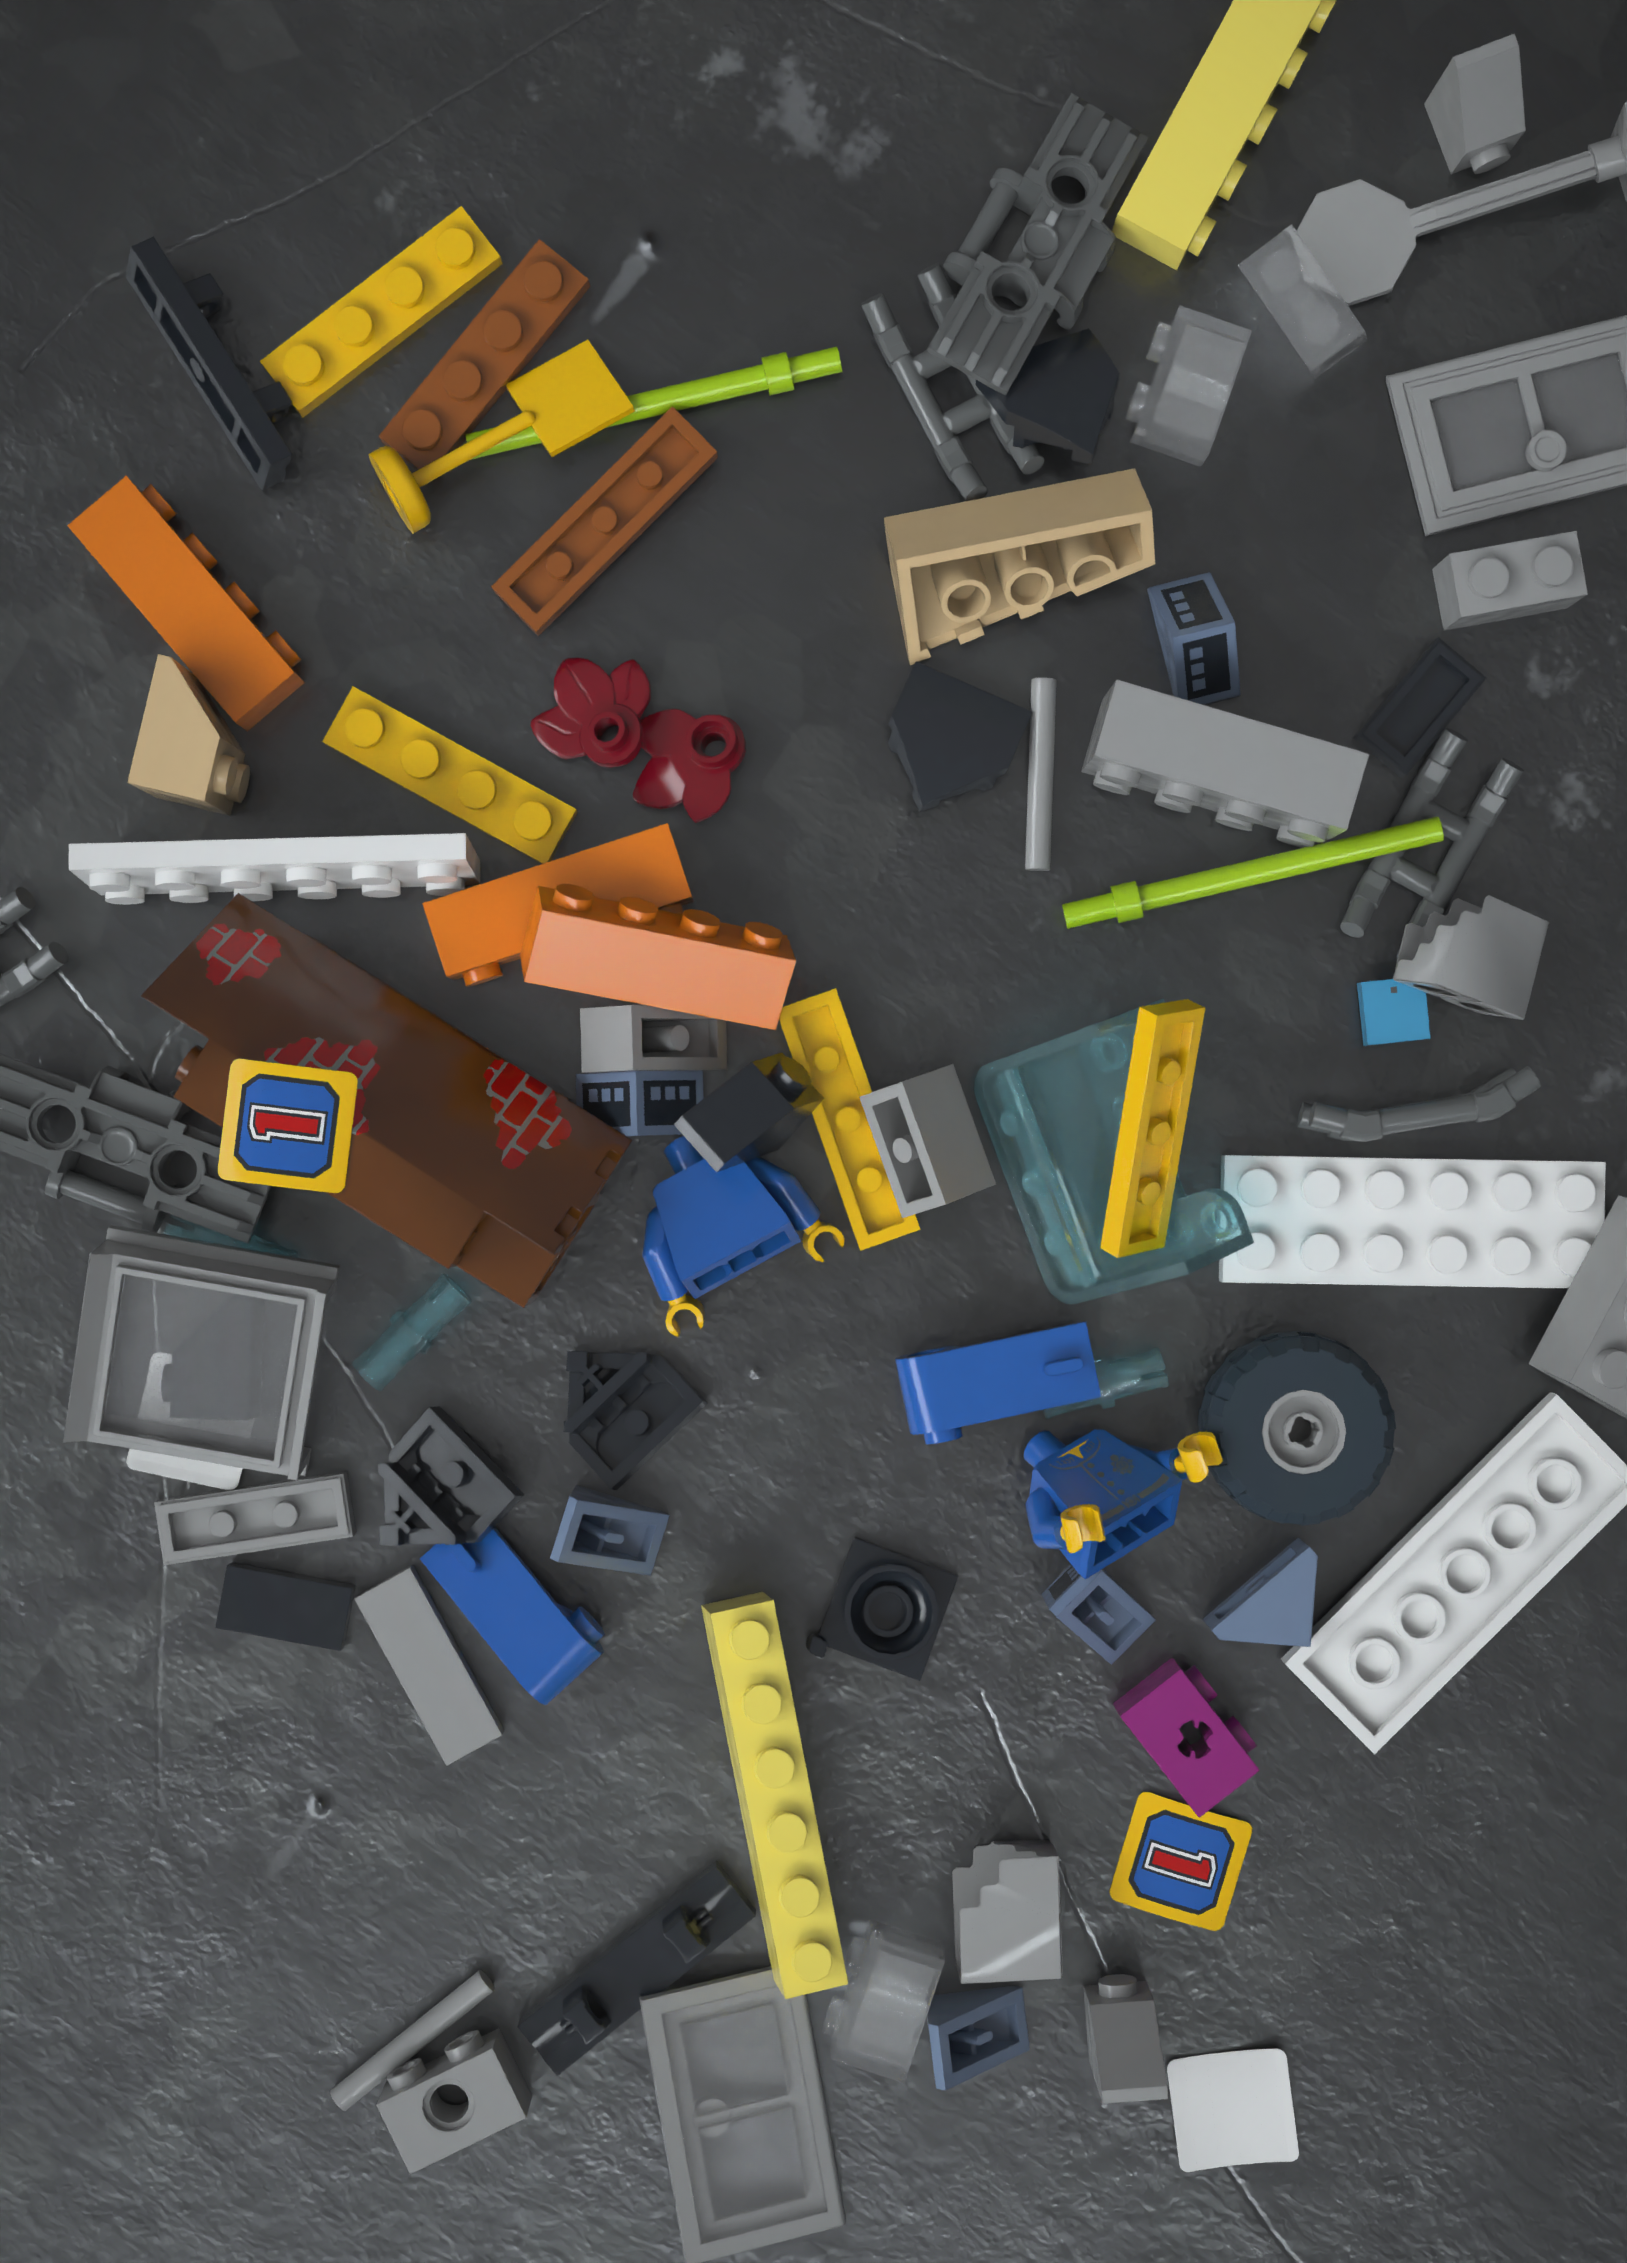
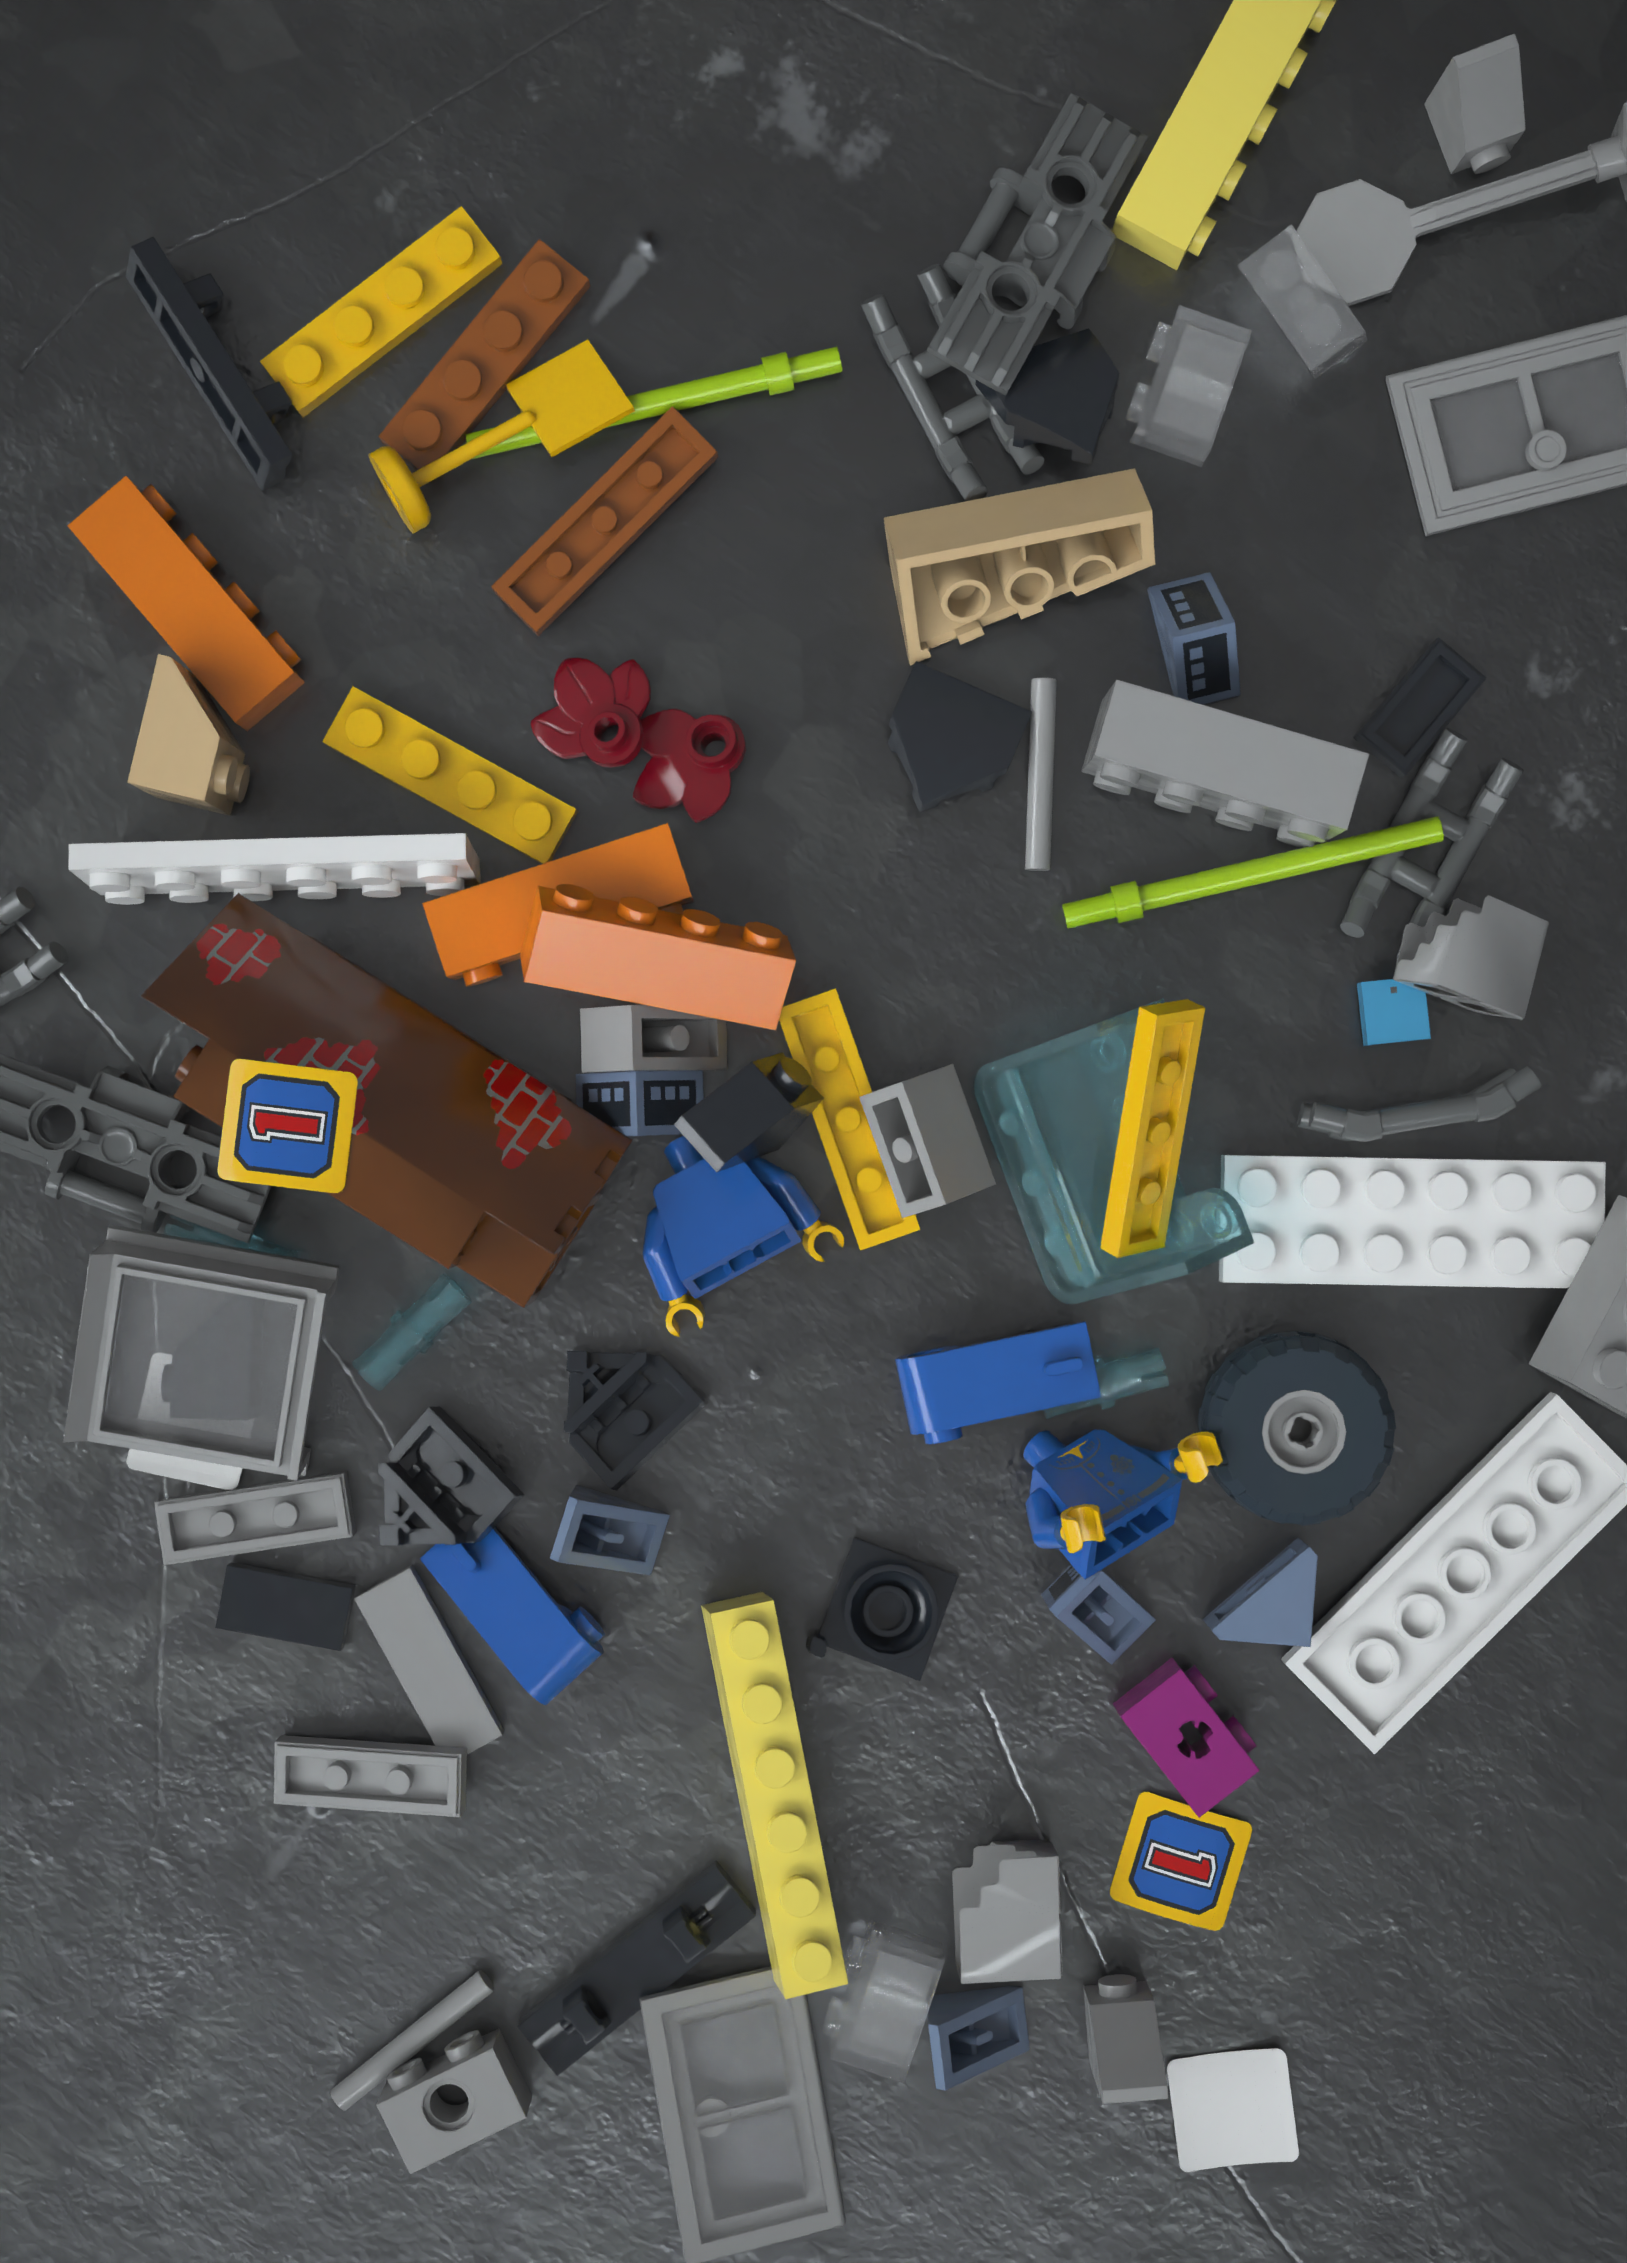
(370, 1776): none -> light grey tile
(1509, 580): light grey brick -> none

